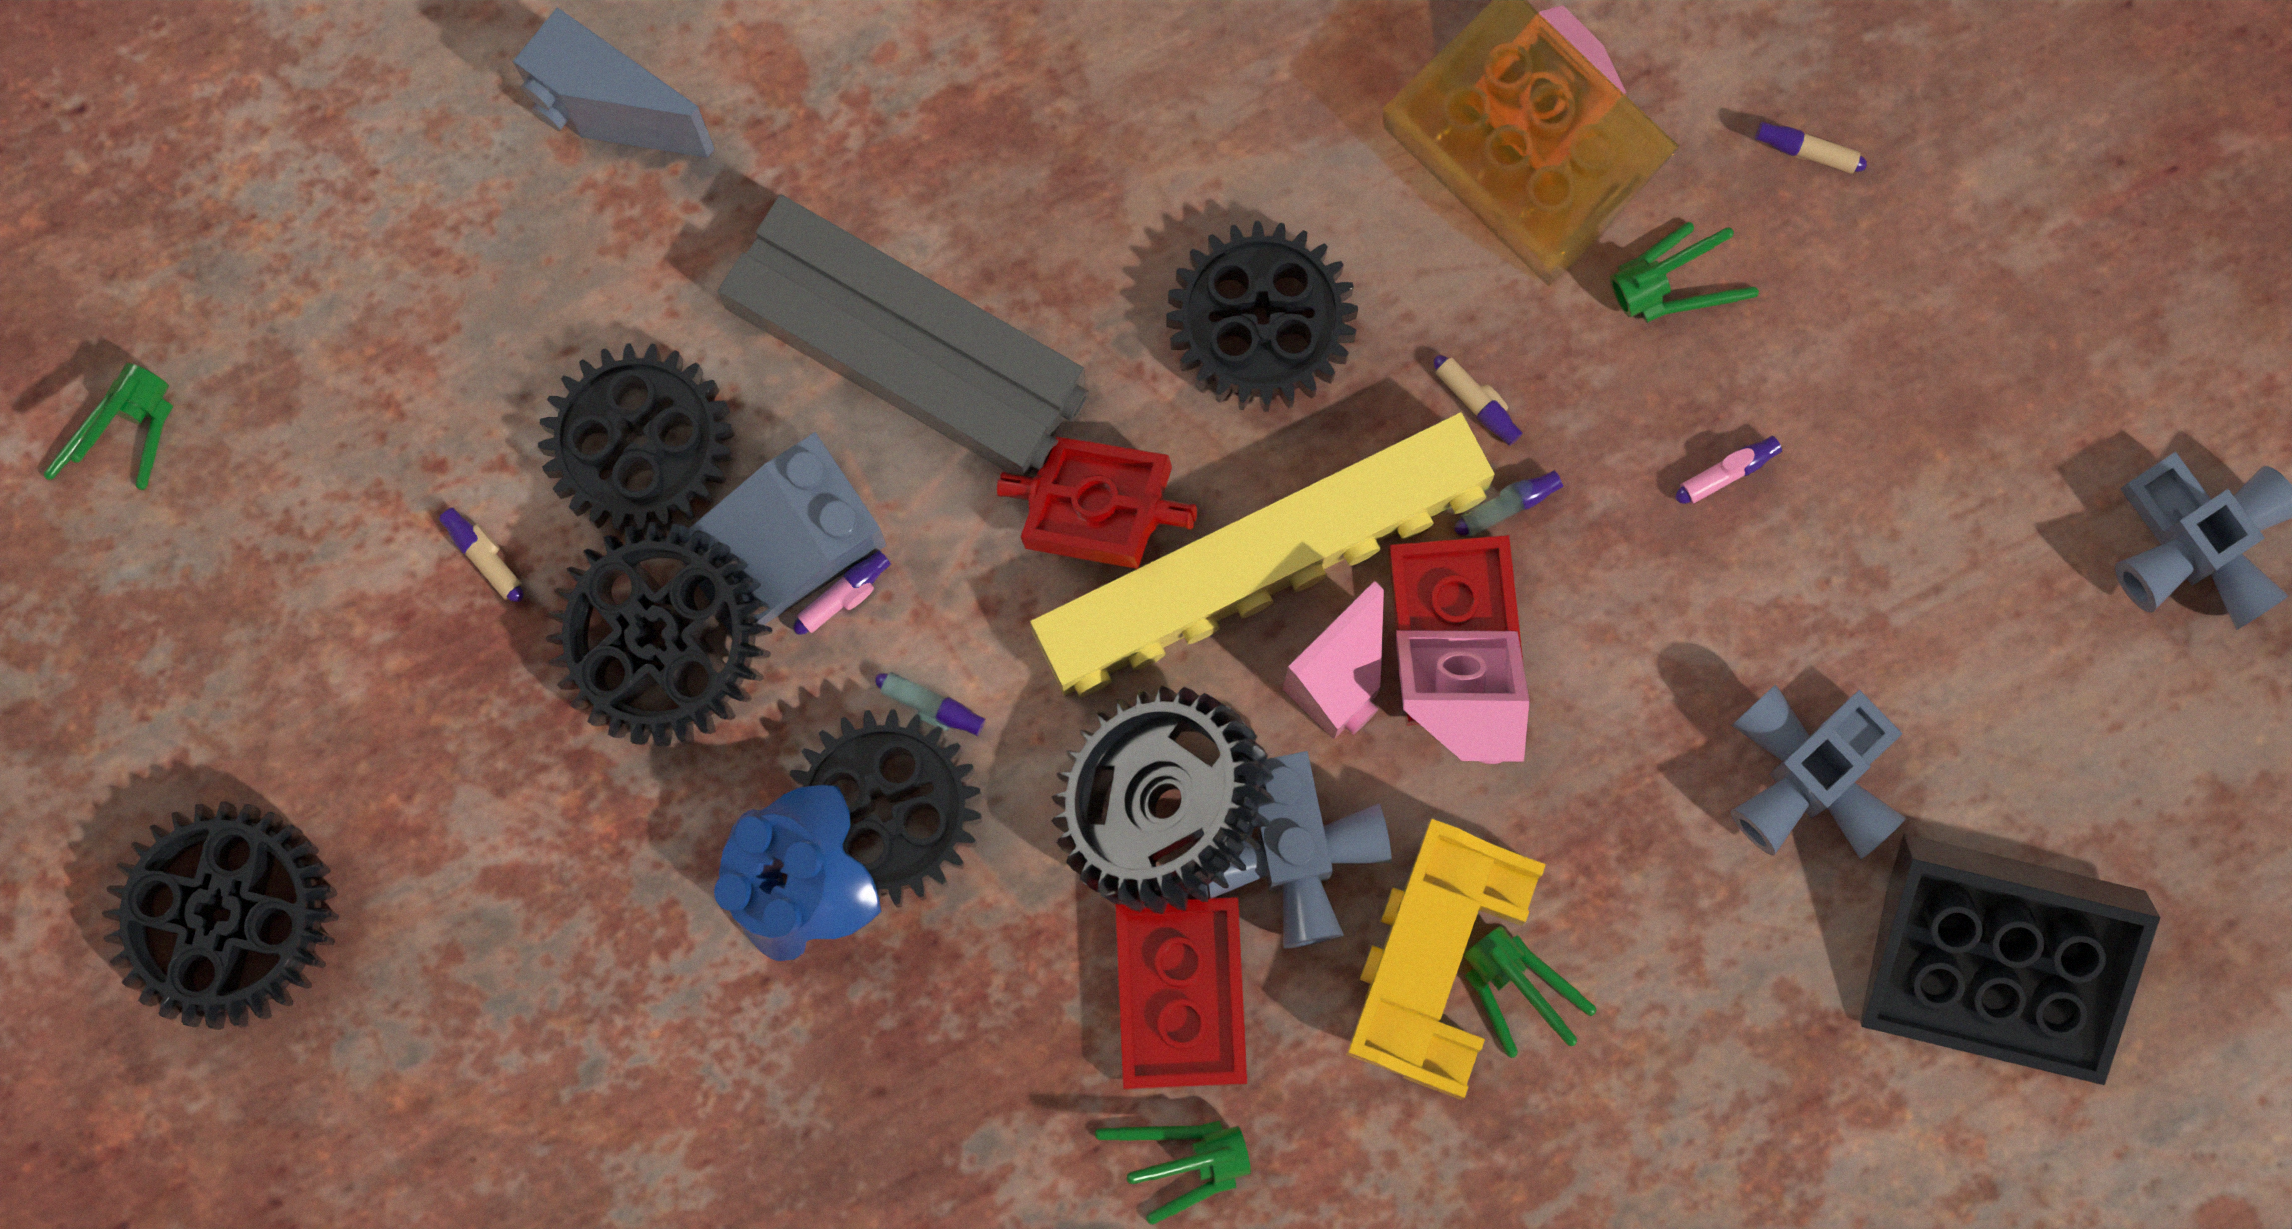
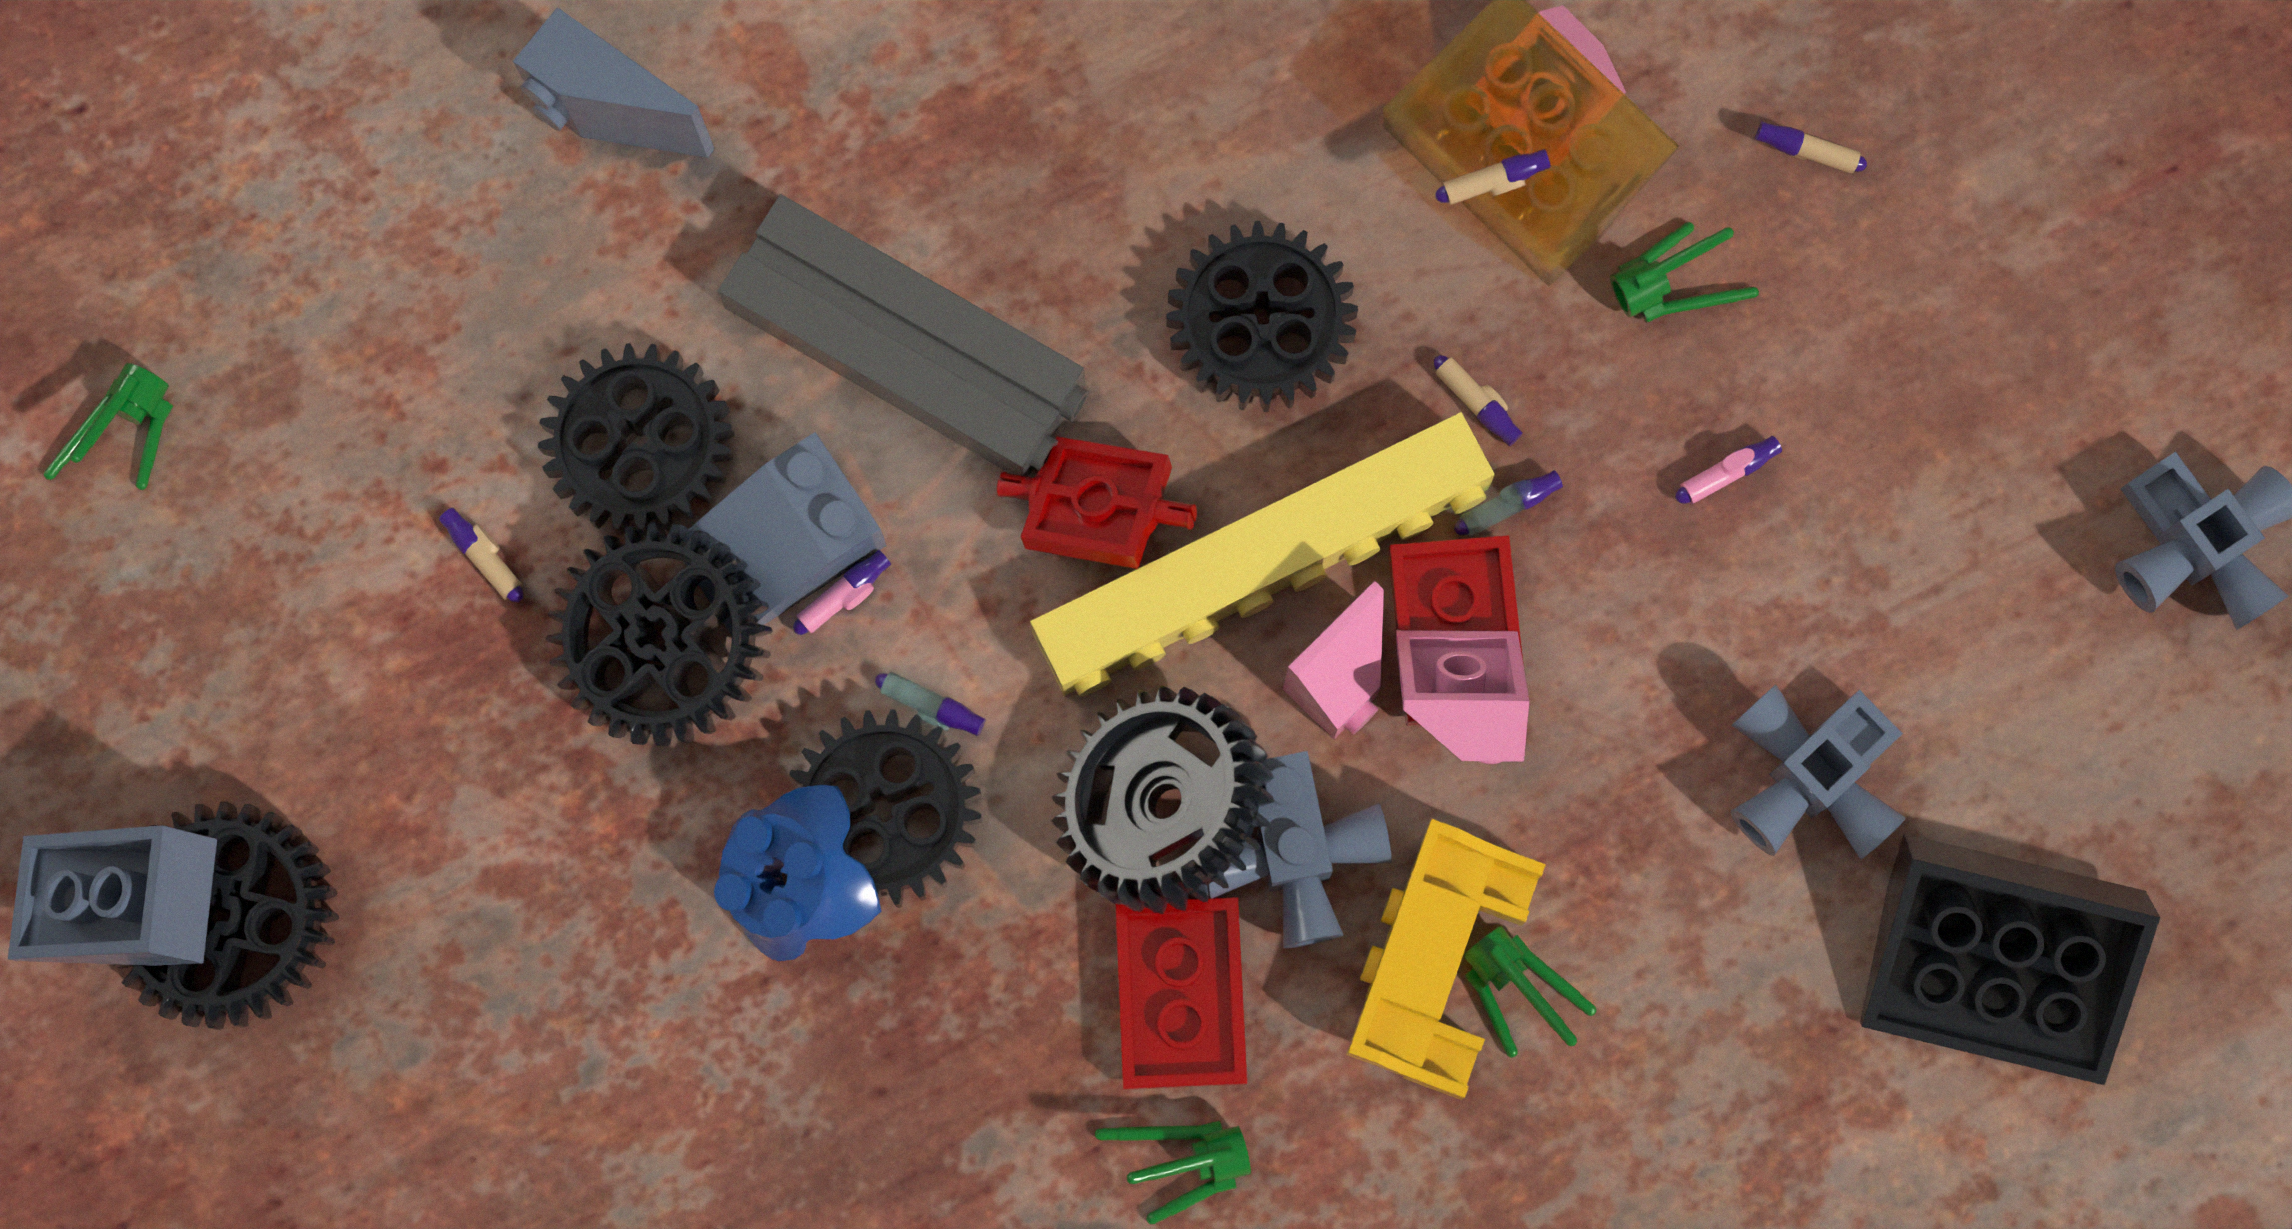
(113, 897): none -> sand blue slope
(1496, 178): none -> piece

